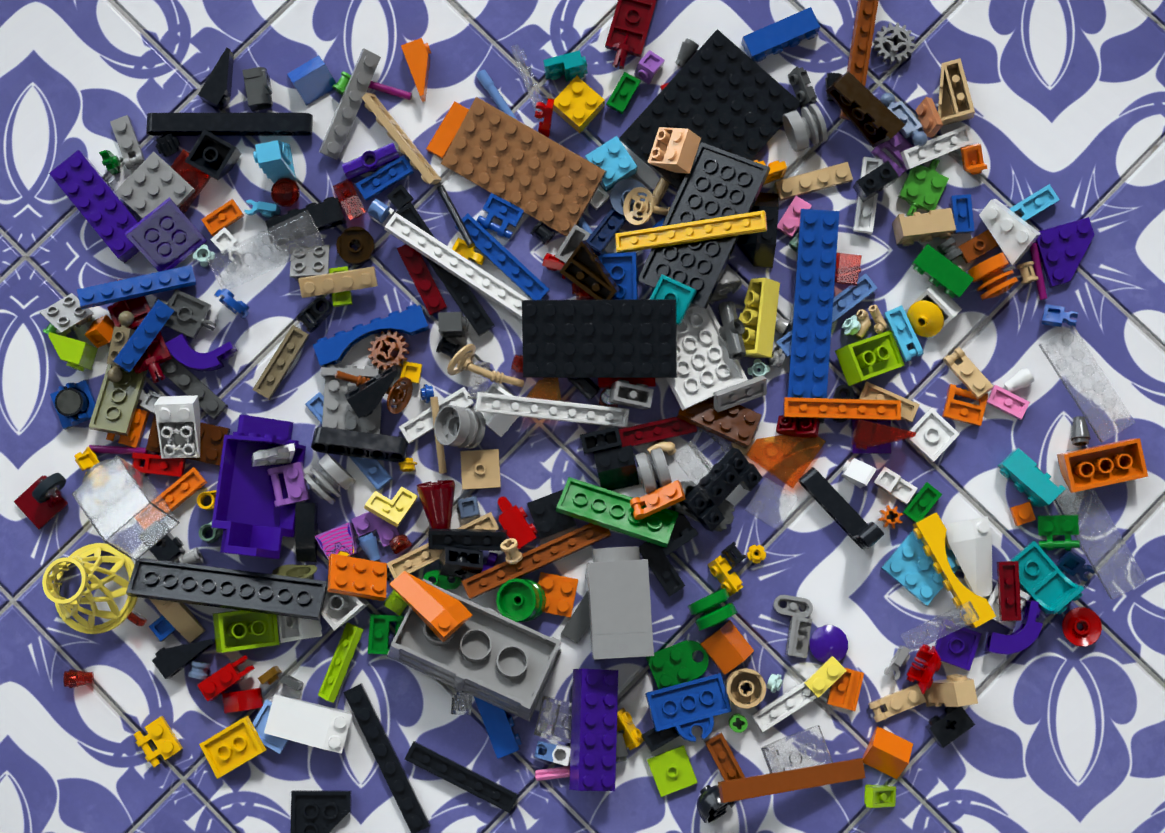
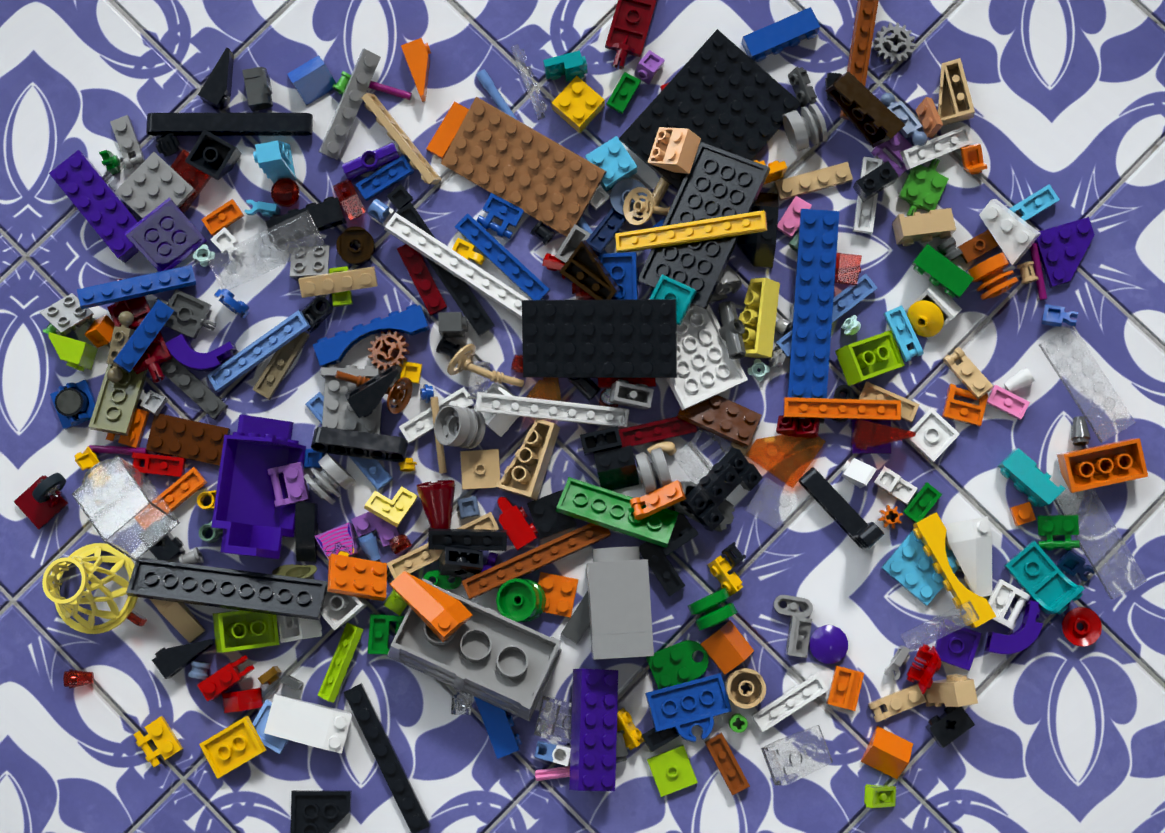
(162, 628): blue plate -> none
(178, 426): white slope -> none
(258, 351): none -> medium blue plate
(273, 456): white wing -> none
(312, 458): none -> blue tile
(456, 217): black bar -> none
(461, 776): black plate -> none
(511, 551): tan bush -> none
(531, 461): none -> tan wedge
(547, 111): red plate -> none
(686, 52): dark grey cone -> none
(709, 804): black cylinder -> none
(740, 393): light grey plate -> none
(761, 554): yellow plate -> none
(774, 683): light aqua plate -> none
(791, 780): dark orange tile -> none
(825, 676): light yellow plate -> none
(864, 319): tan arm -> none
(880, 324): tan arm -> none
(962, 213): blue plate -> none
(1009, 591): dark red plate -> none

